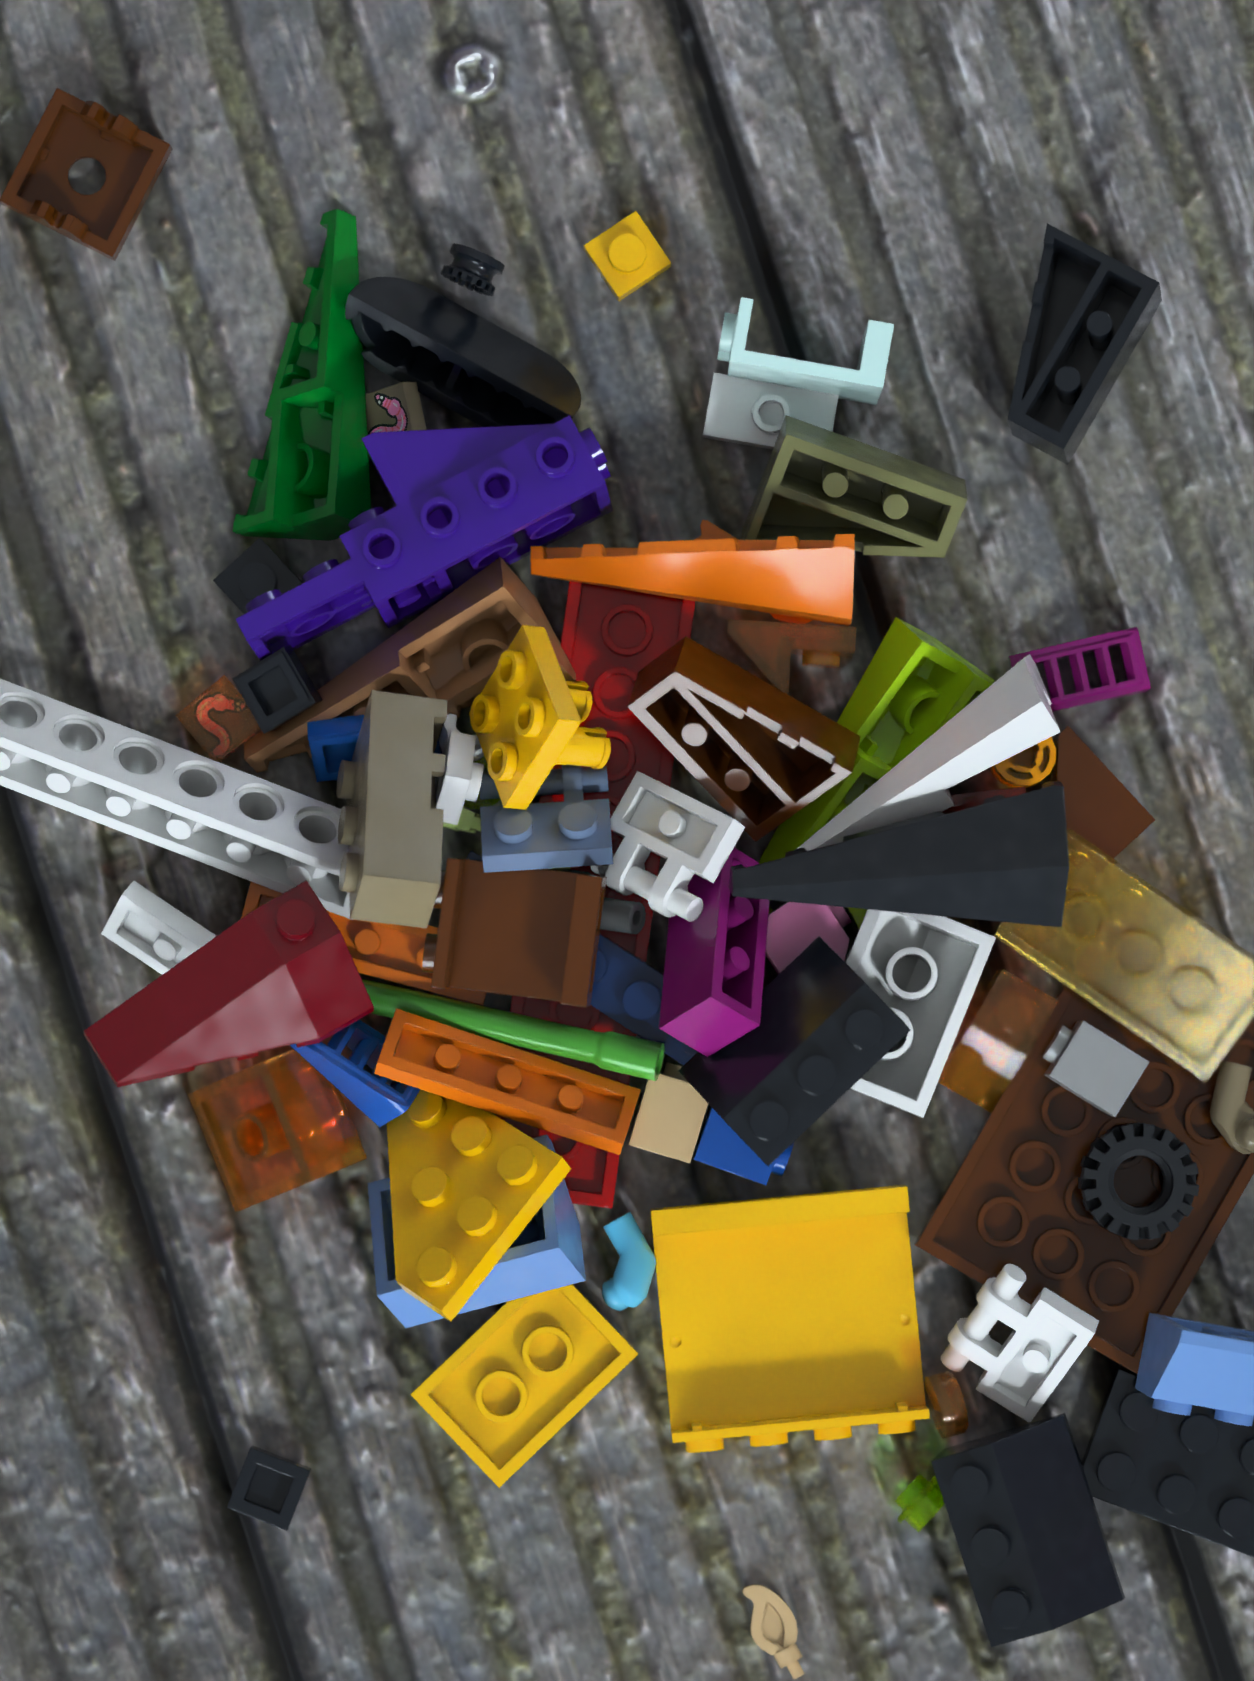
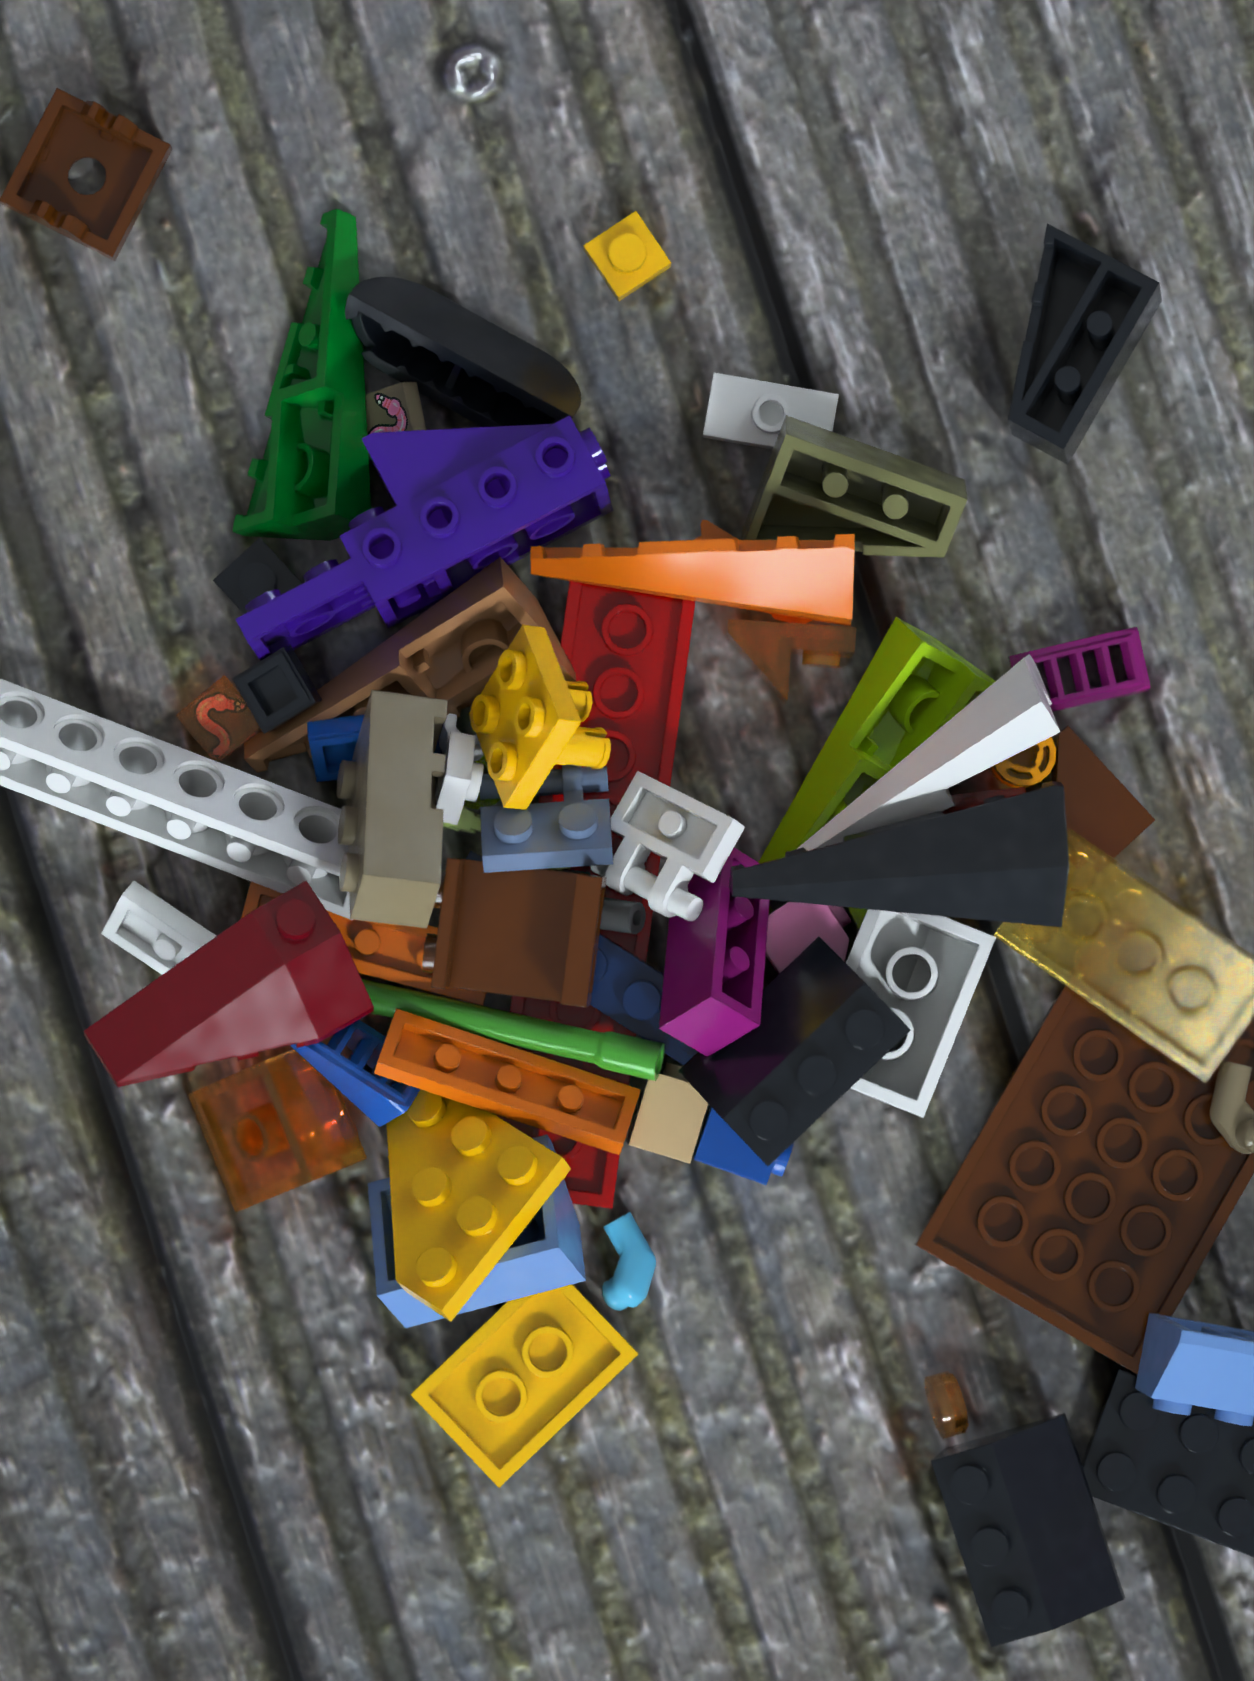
(269, 1488): black plate -> none
(472, 267): black bush -> none
(741, 735): reddish brown wedge -> none
(774, 1627): tan piece -> none
(789, 1317): yellow panel -> none
(850, 384): light aqua panel -> none
(920, 1502): clear neon green plate -> none
(996, 1039): clear orange slope -> none
(1035, 1354): white plate -> none
(1093, 1066): light grey brick -> none
(1177, 1189): black tyre -> none

